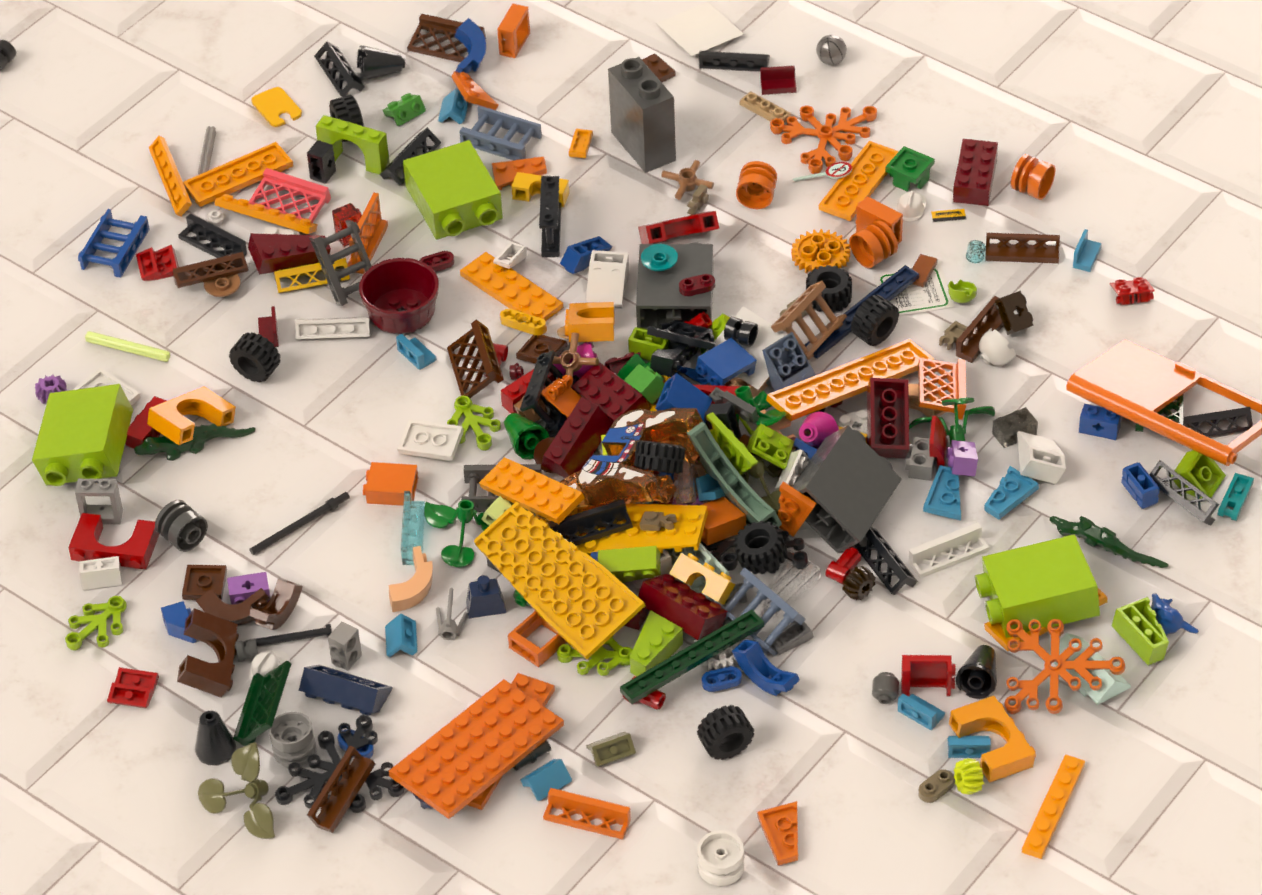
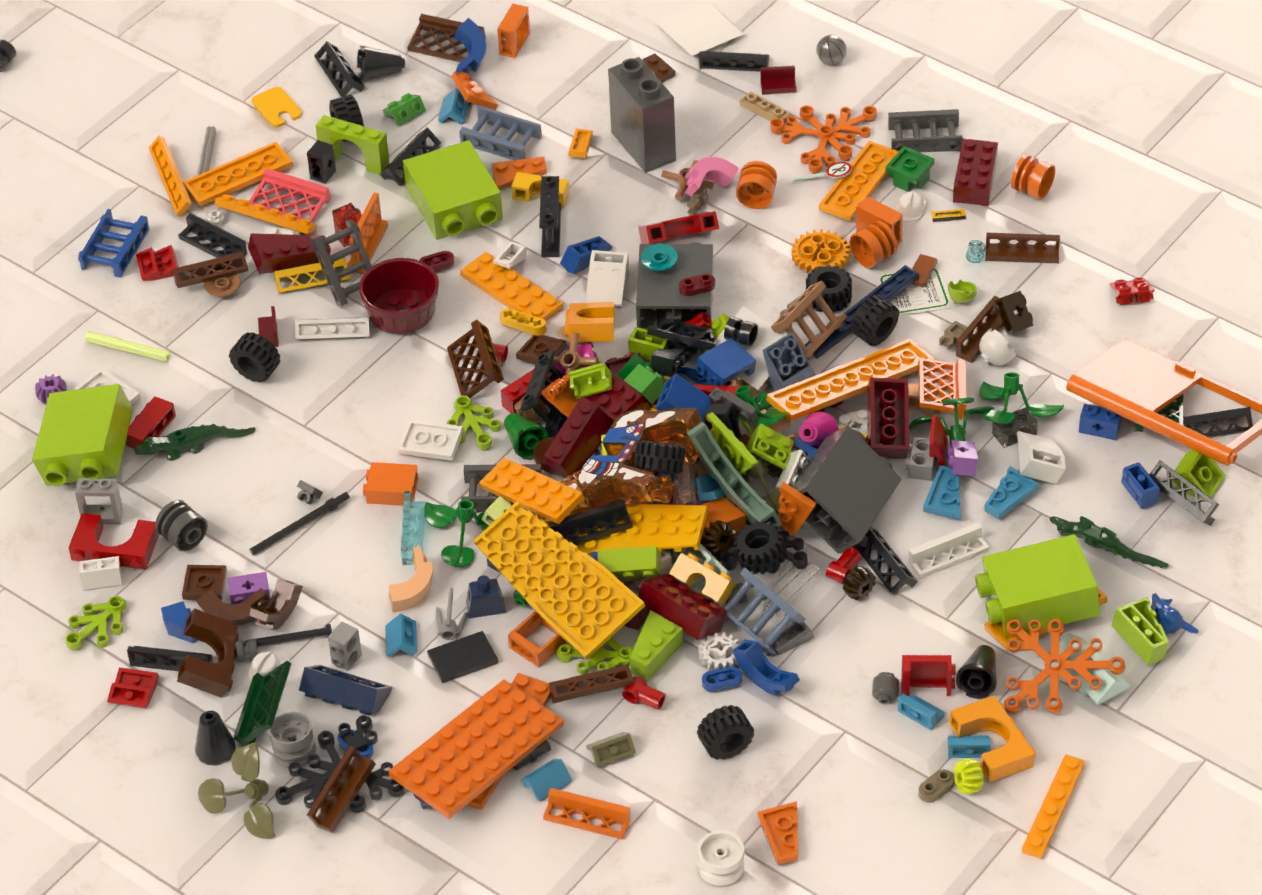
(161, 658): none -> black fence
(203, 402): light orange arch -> none
(308, 490): none -> tile
(415, 351): dark azure panel -> none
(462, 656): none -> black tile
(516, 371): dark red plate -> none
(590, 380): none -> lime hinge
(591, 683): none -> reddish brown fence
(655, 520): dark tan plate -> none
(691, 656): dark green plate -> none
(712, 169): none -> bright pink arch
(718, 537): none -> dark brown gear
(923, 120): none -> dark grey fence
(1011, 386): none -> green plant
(1086, 253): dark azure panel -> none
(1235, 496): teal plate -> none

